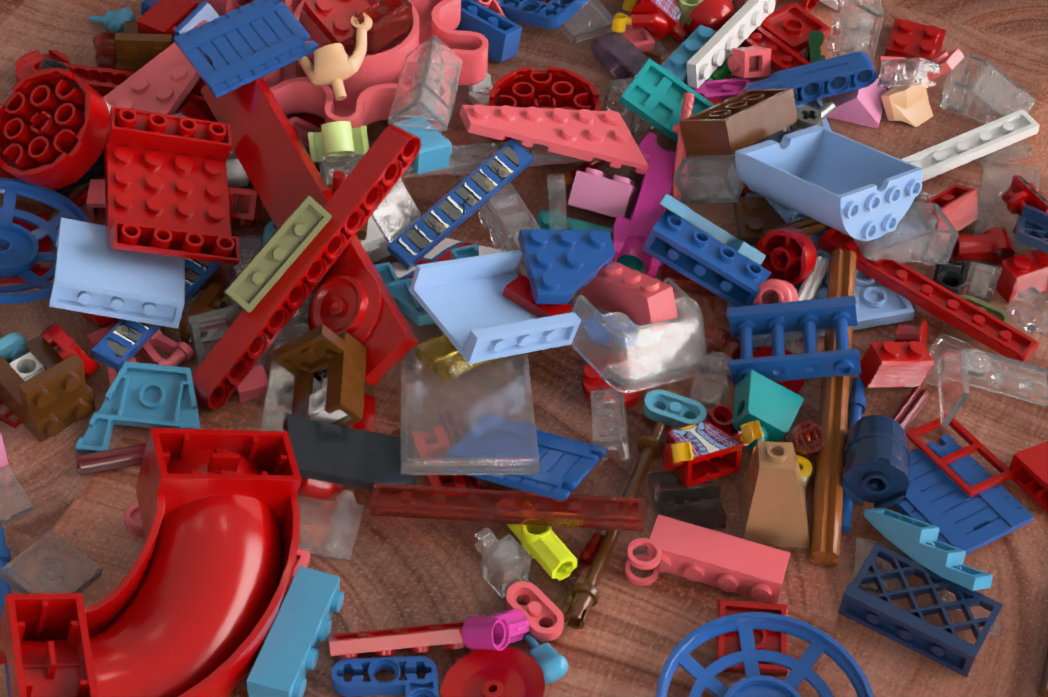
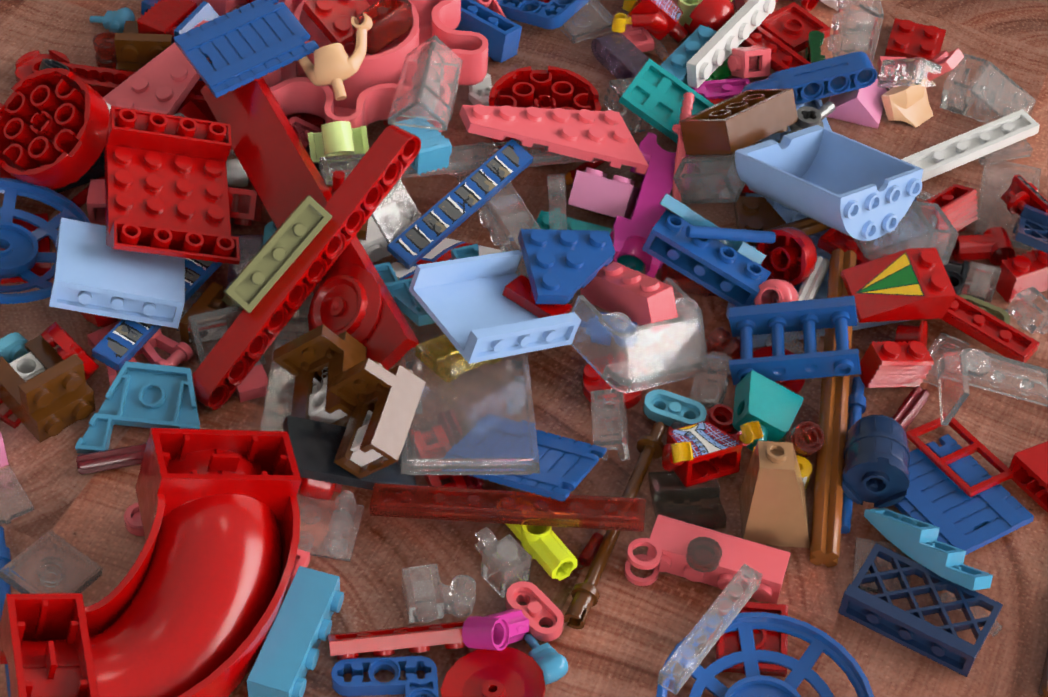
(380, 417): none -> reddish brown brick
(430, 599): none -> clear brick
(703, 554): none -> clear smoke tile
(709, 629): none -> clear piece
(730, 234): none -> blue bar
(900, 287): none -> red slope

